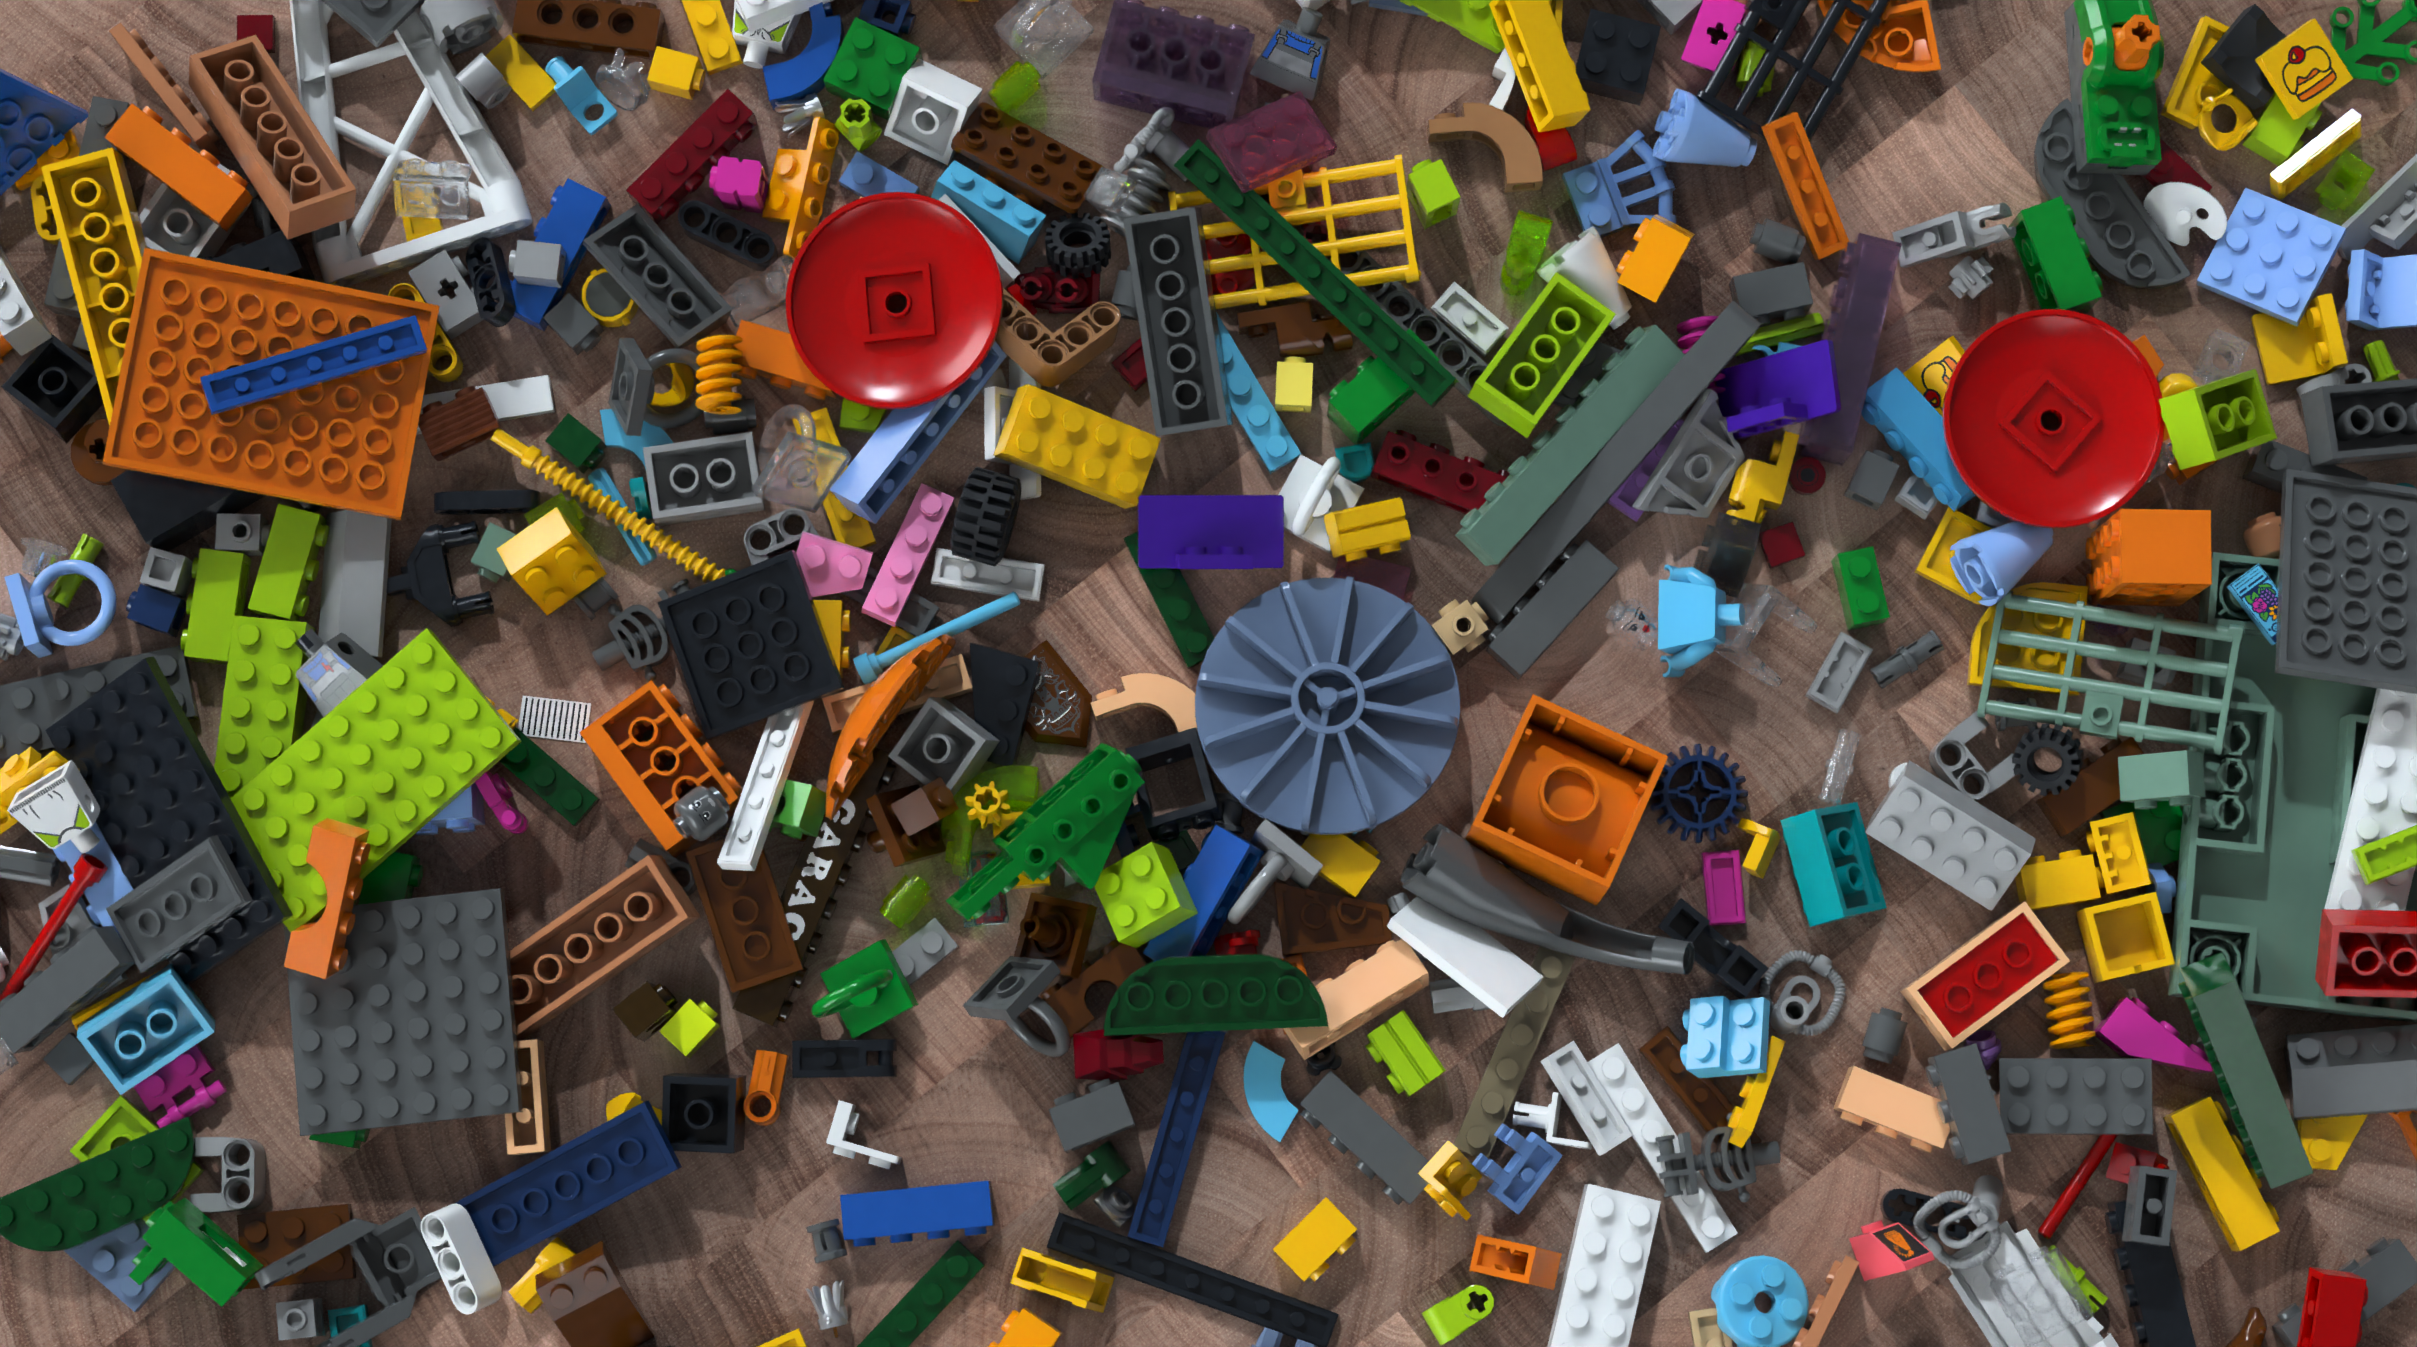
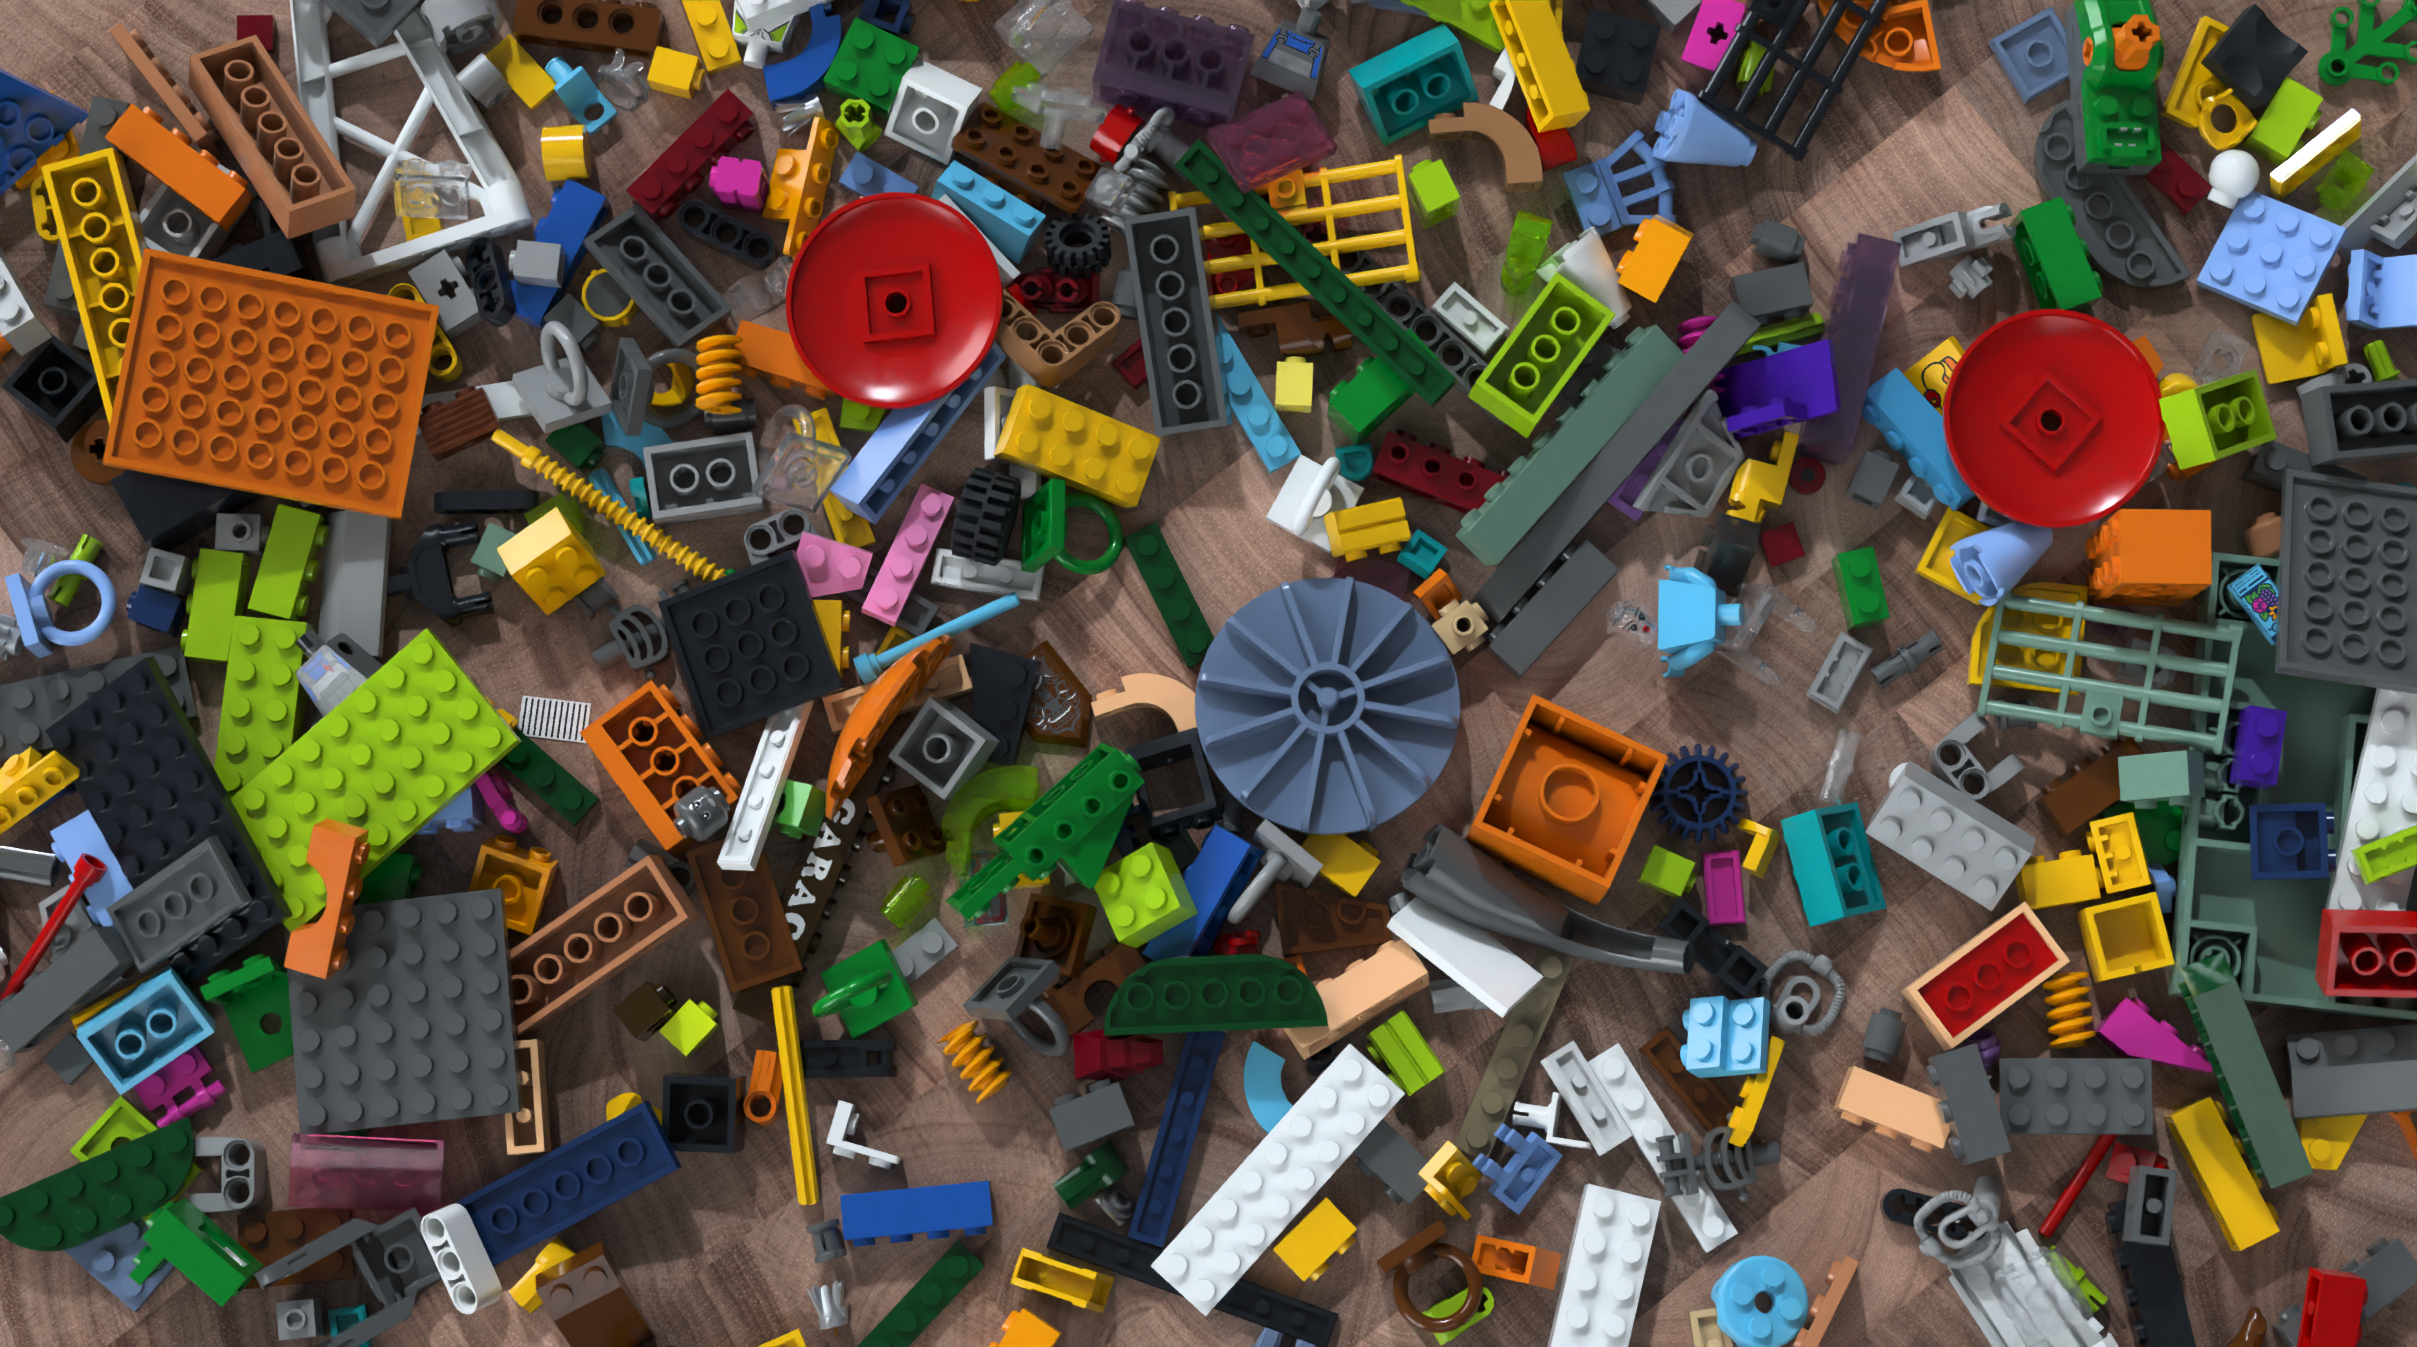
(58, 809): white torso -> none
(247, 1000): none -> green bracket
(313, 364): blue plate -> none
(365, 1173): none -> clear pink slope
(522, 875): none -> light orange plate
(561, 389): none -> light grey tile
(566, 152): none -> yellow piece
(795, 1095): none -> yellow axle
(924, 806): reddish brown brick -> none
(976, 1060): none -> light orange piece
(981, 798): yellow gear -> none
(1047, 526): none -> green tile
(1057, 108): none -> clear plate
(1117, 131): none -> red piece
(1210, 531): dark purple bracket -> none
(1277, 1179): none -> white plate
(1414, 83): none -> teal slope
(1417, 1255): none -> reddish brown tile
(1422, 554): none -> teal tile
(1437, 593): none -> orange plate
(1667, 872): none -> lime brick
(1805, 185): orange plate -> none
(1887, 1250): coral slope -> none
(2034, 54): none -> sand blue tile
(2044, 780): black tyre -> none
(2175, 211): white piece -> none
(2232, 177): none -> white piece
(2258, 747): none -> dark purple brick
(2291, 841): none -> dark blue plate
(2304, 69): yellow tile -> none

